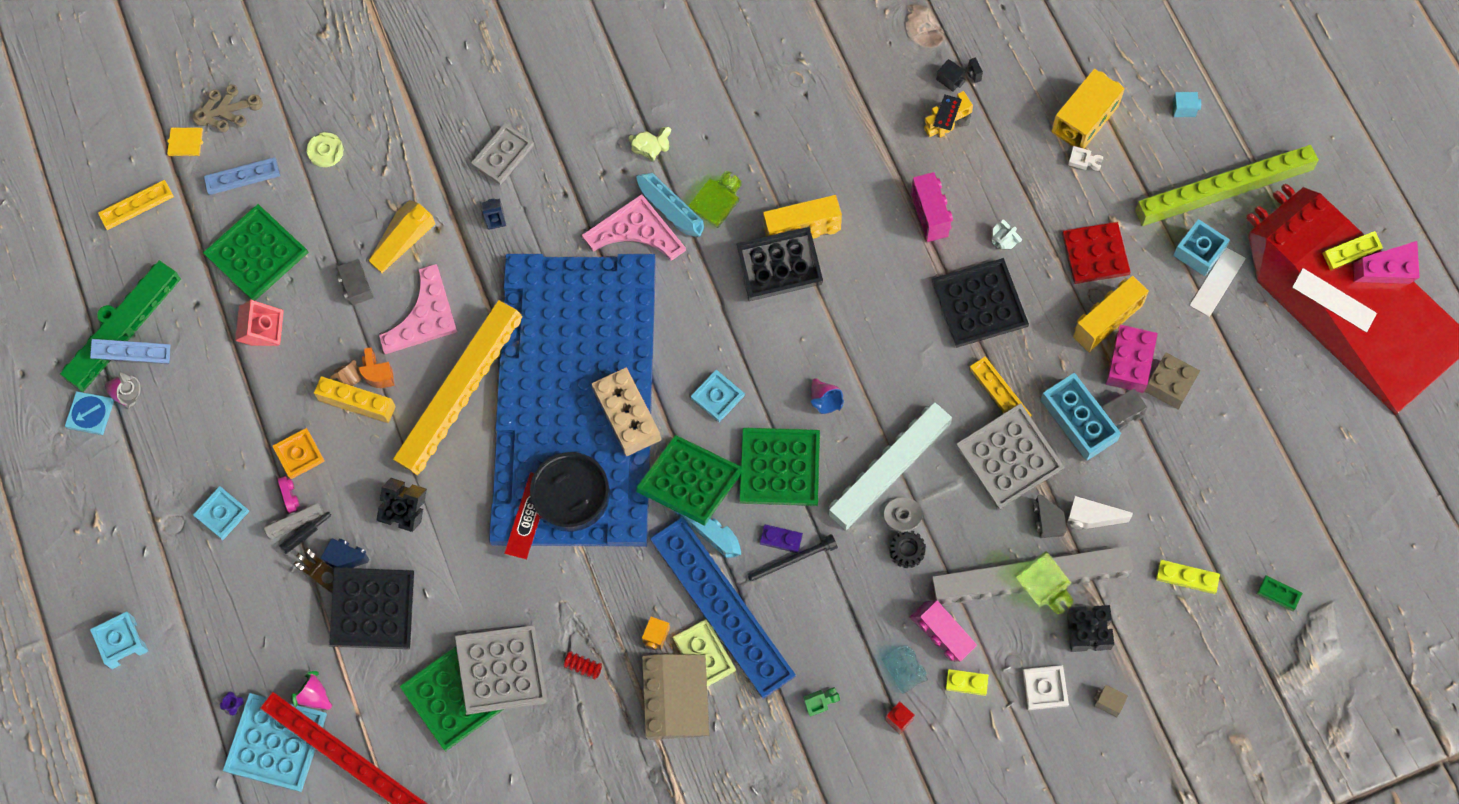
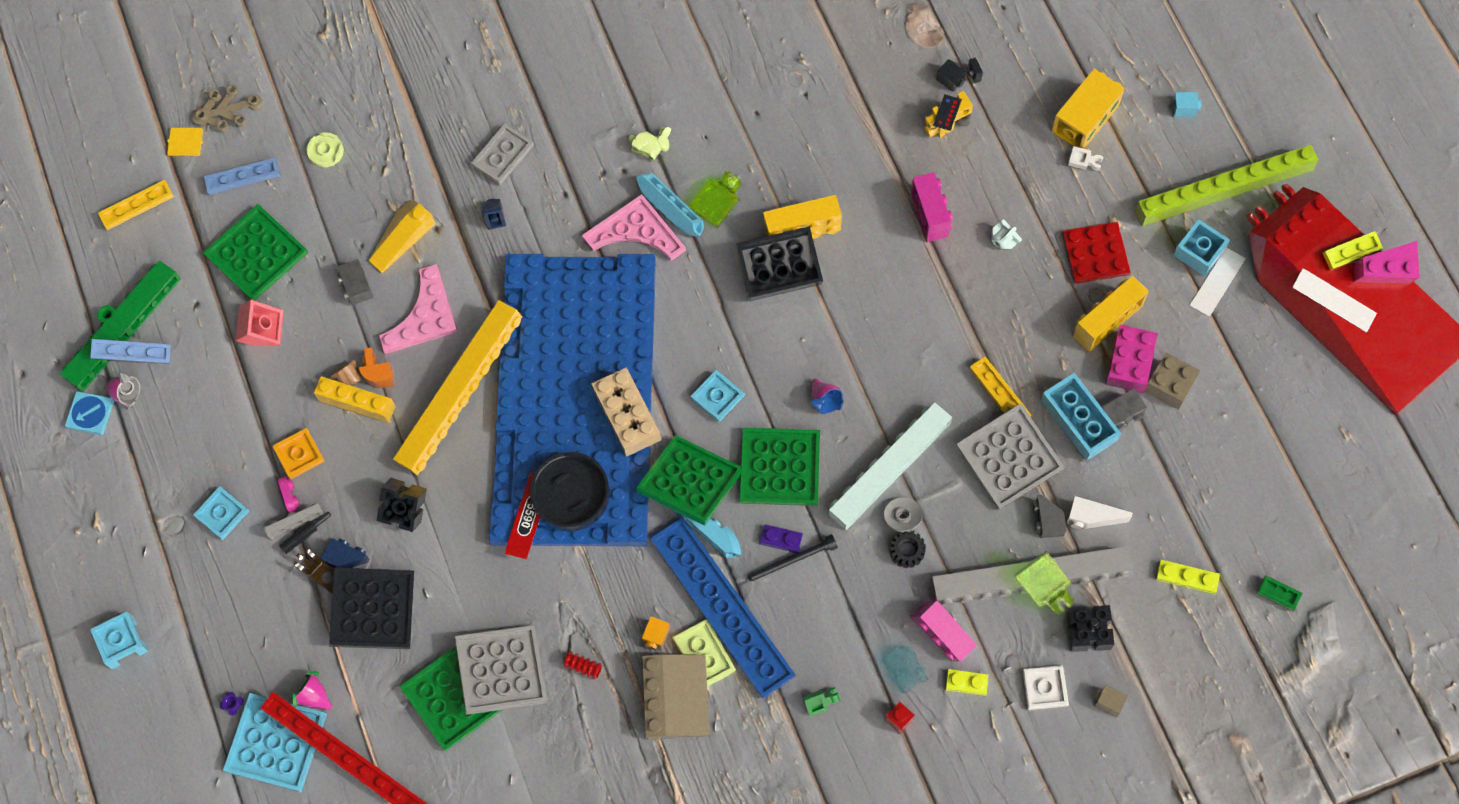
(980, 302): black plate -> none

